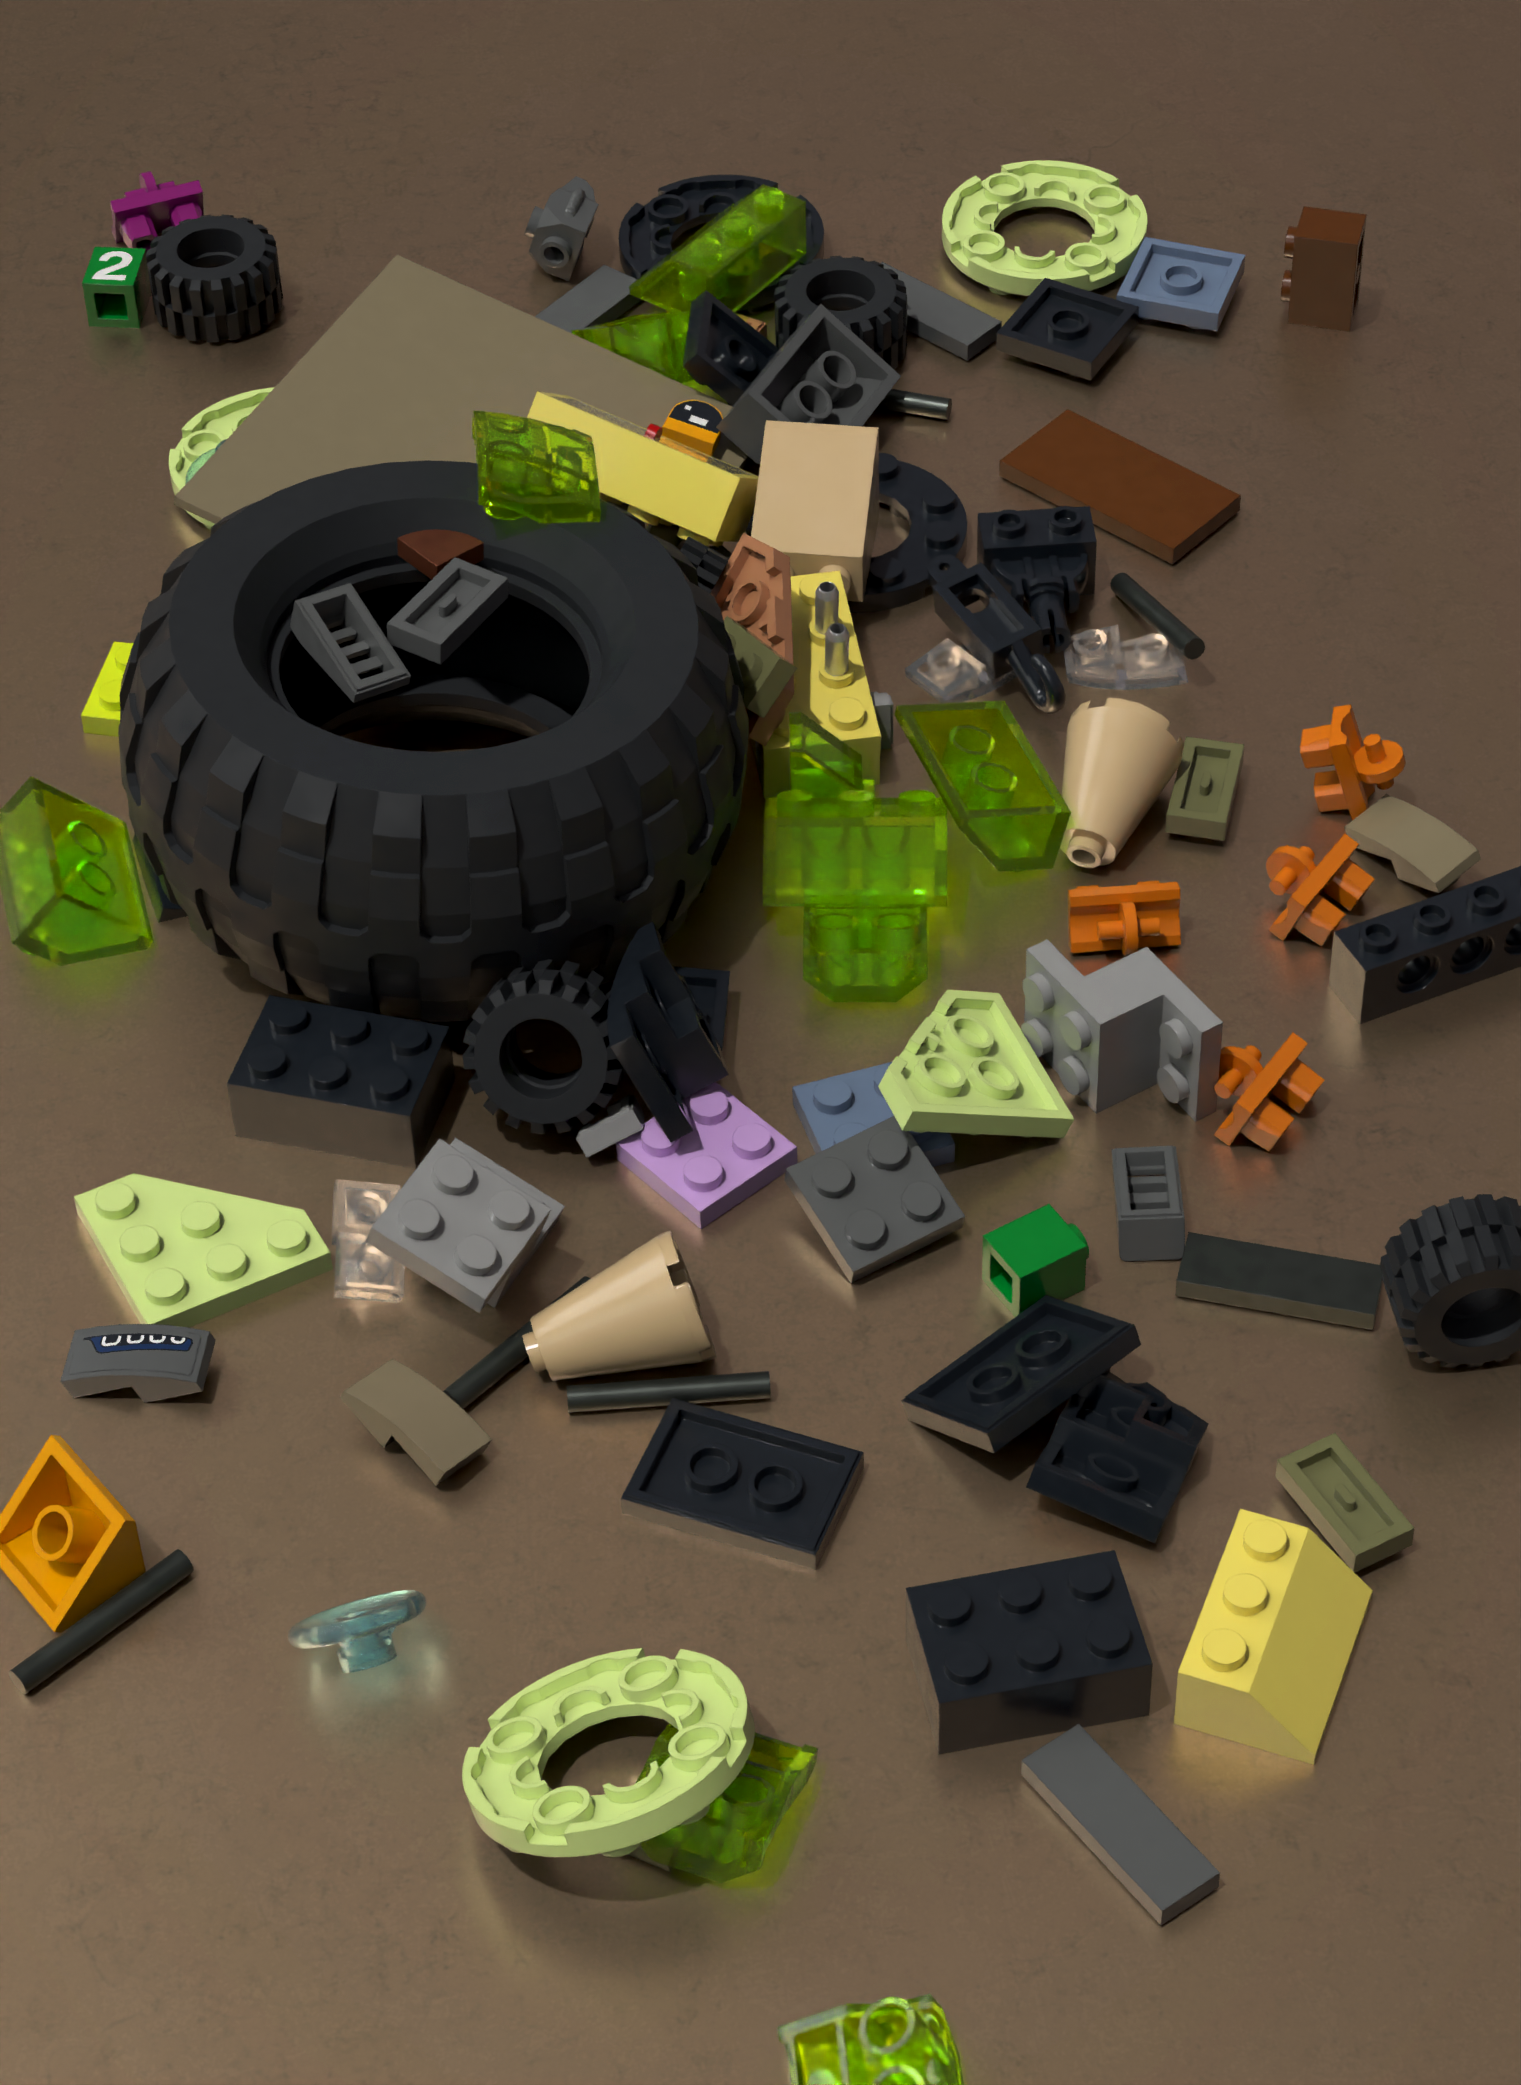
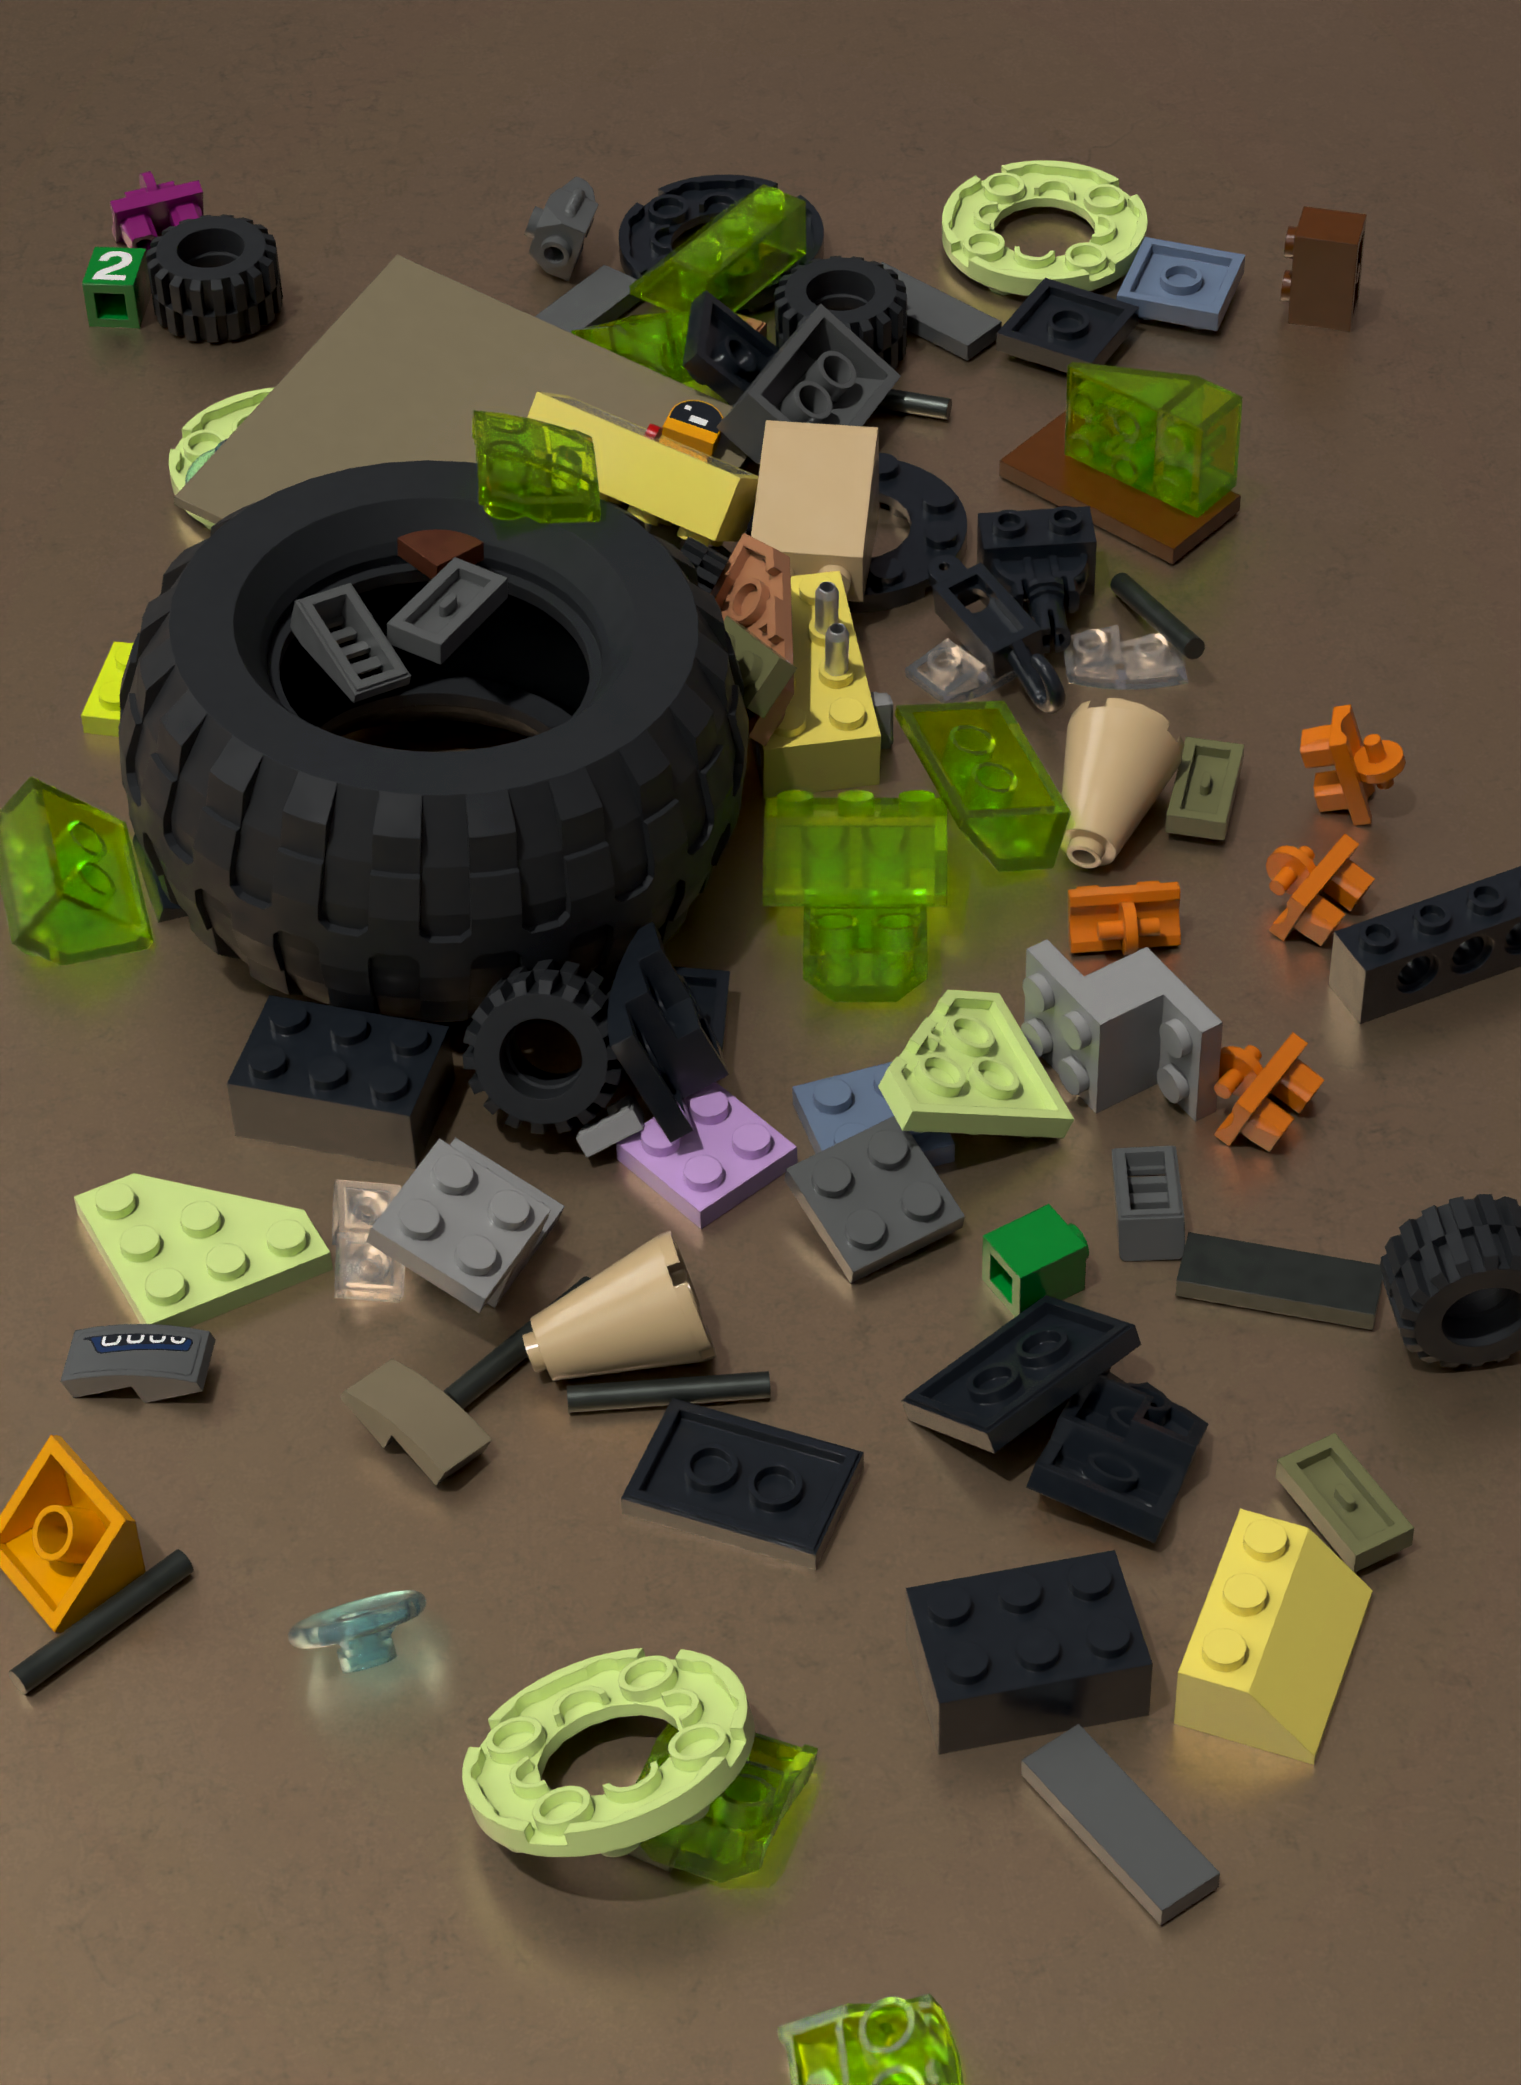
(822, 761): clear neon green slope -> none
(1155, 432): none -> clear neon green slope
(1416, 842): dark tan slope -> none

